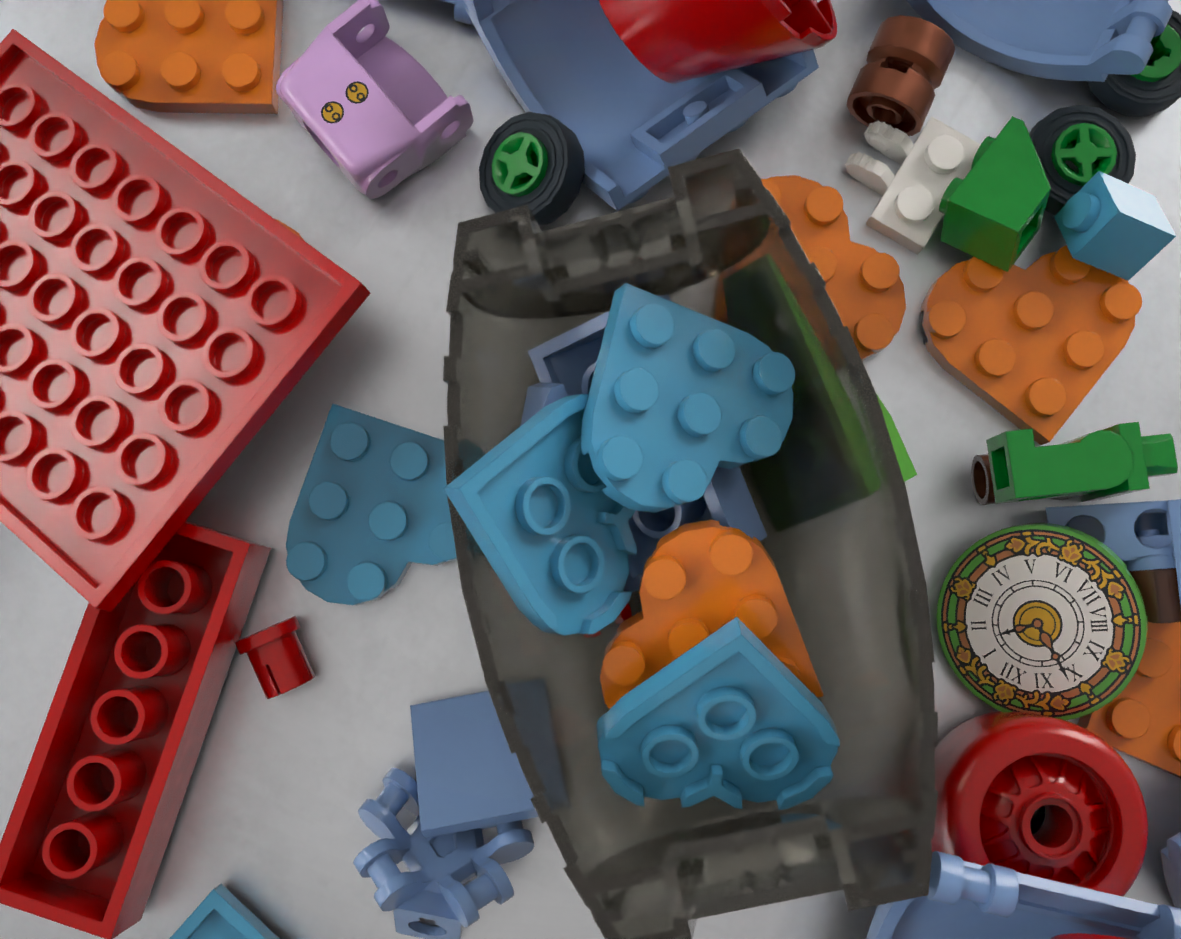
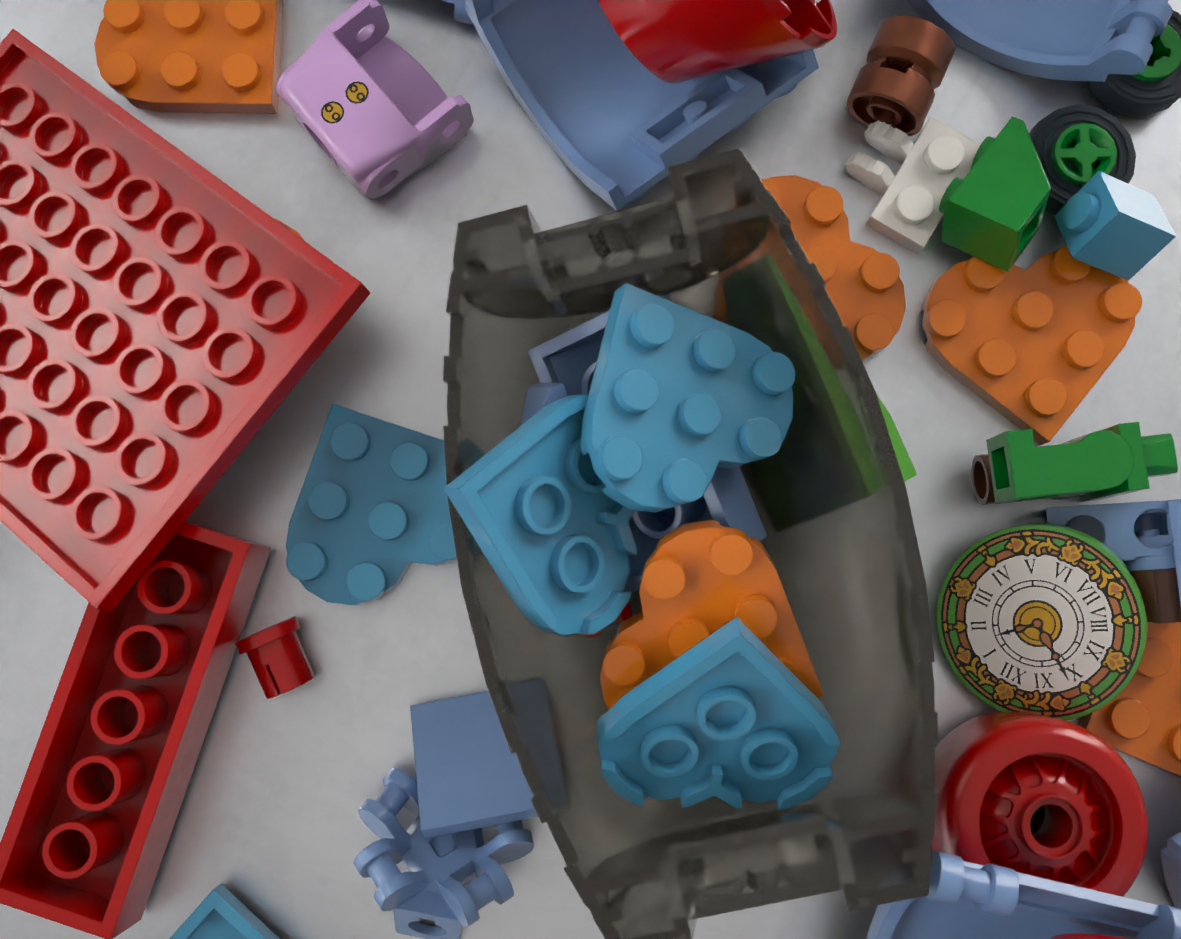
(532, 164): black wheel -> none

